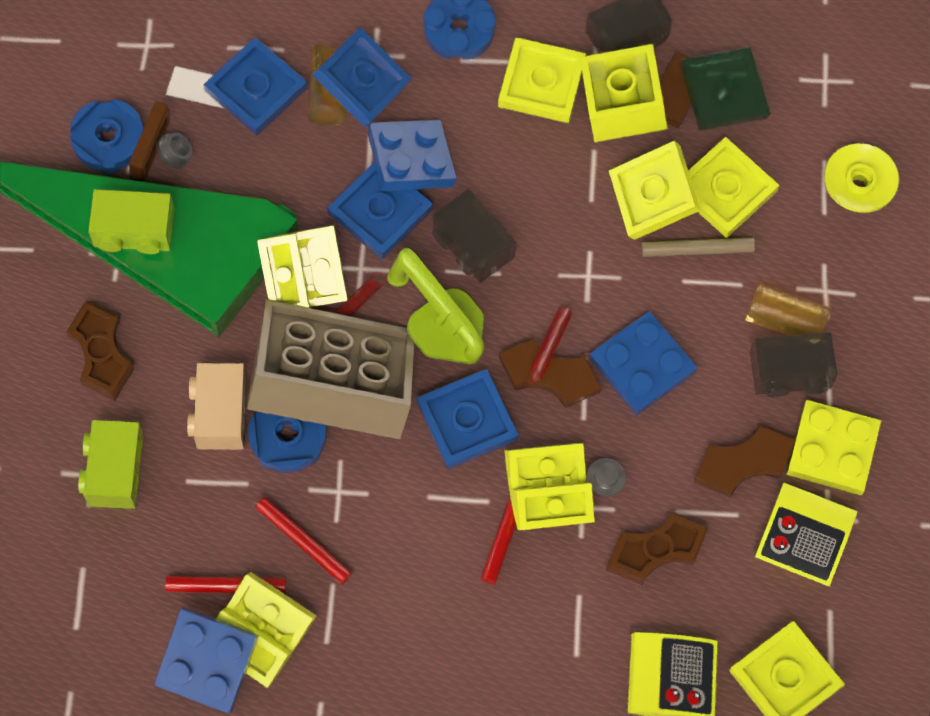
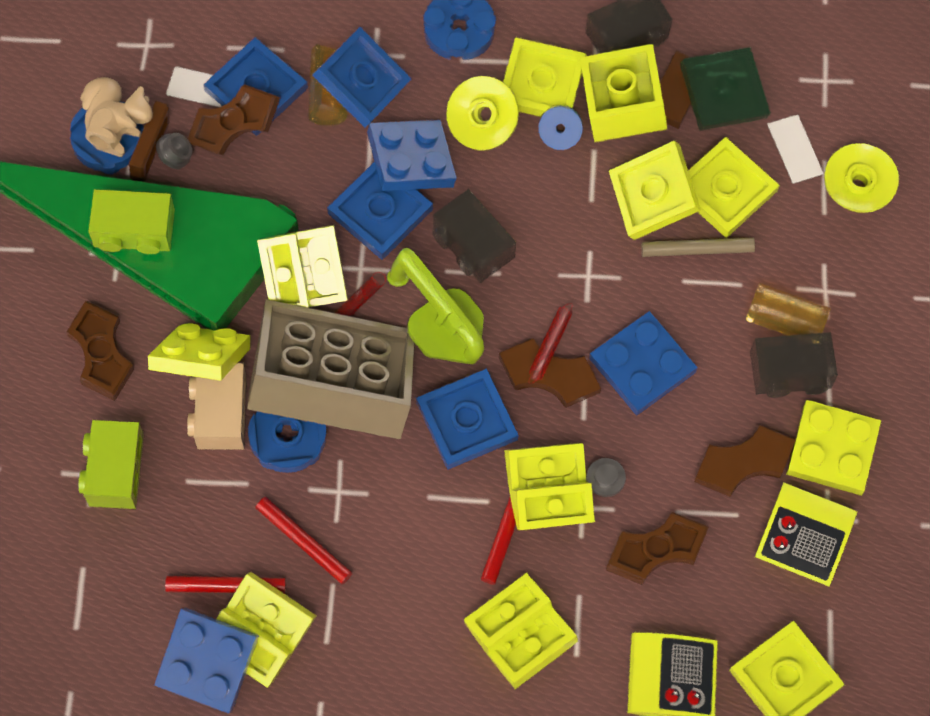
(108, 118): none -> tan animal
(199, 352): none -> neon yellow plate
(244, 113): none -> reddish brown tile
(466, 107): none -> neon yellow dish
(520, 630): none -> neon yellow slope
(560, 139): none -> wheel
(795, 149): none -> white sticker

